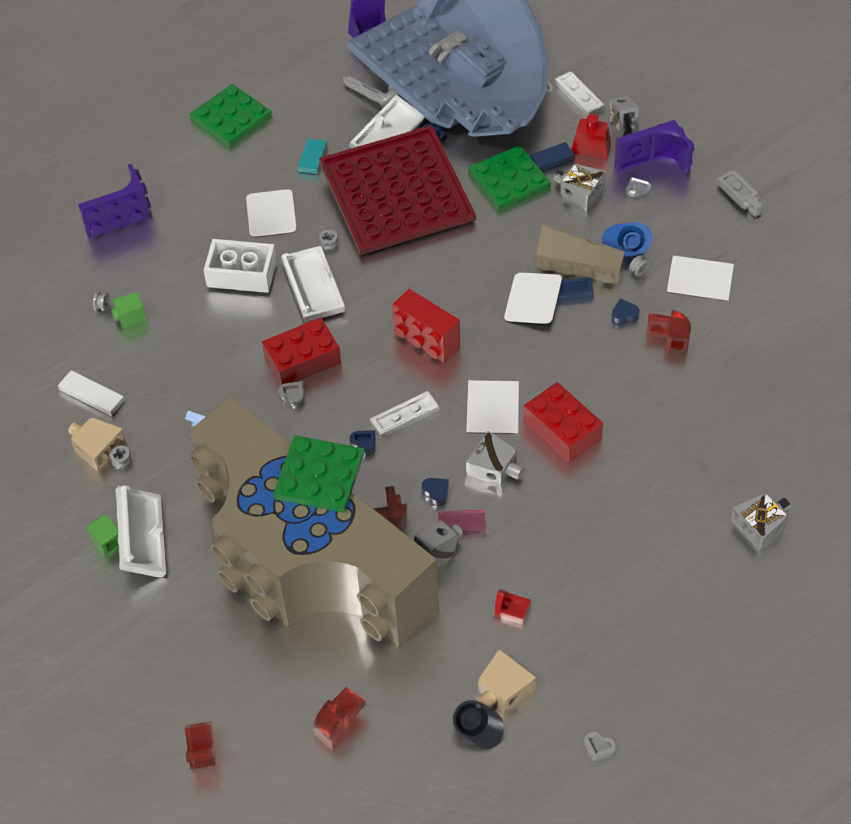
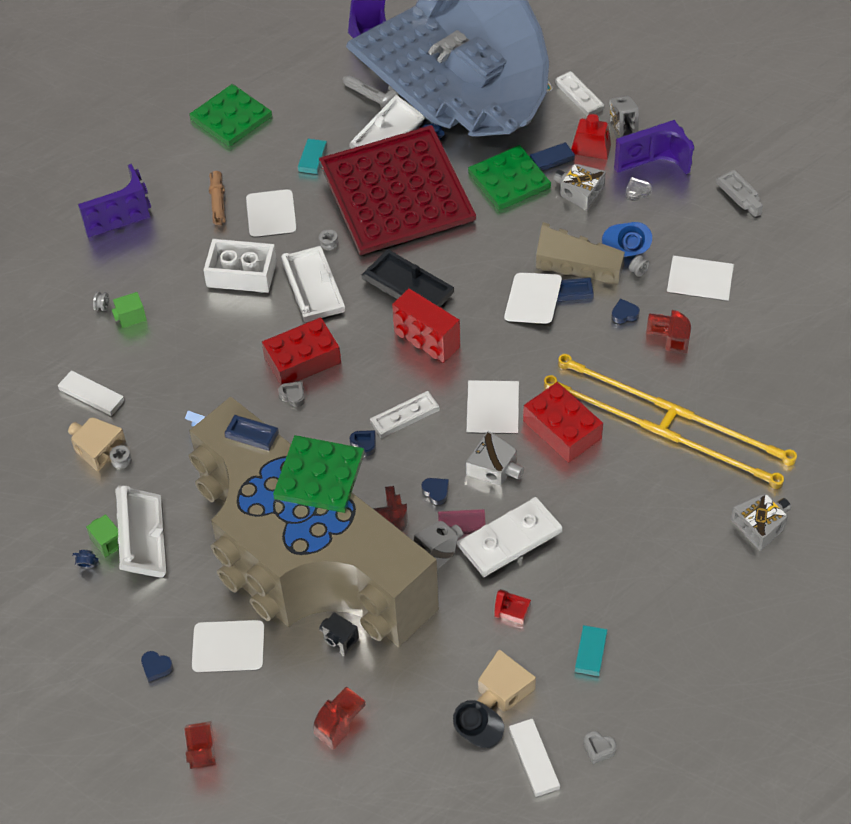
(85, 558): none -> dark blue plate
(155, 665): none -> dark blue tile
(217, 192): none -> medium nougat pin
(228, 646): none -> white sticker
(251, 432): none -> dark blue tile
(339, 632): none -> black brick
(397, 275): none -> black container
(509, 536): none -> white container
(534, 757): none -> white tile
(591, 650): none -> teal tile
(674, 409): none -> yellow bar

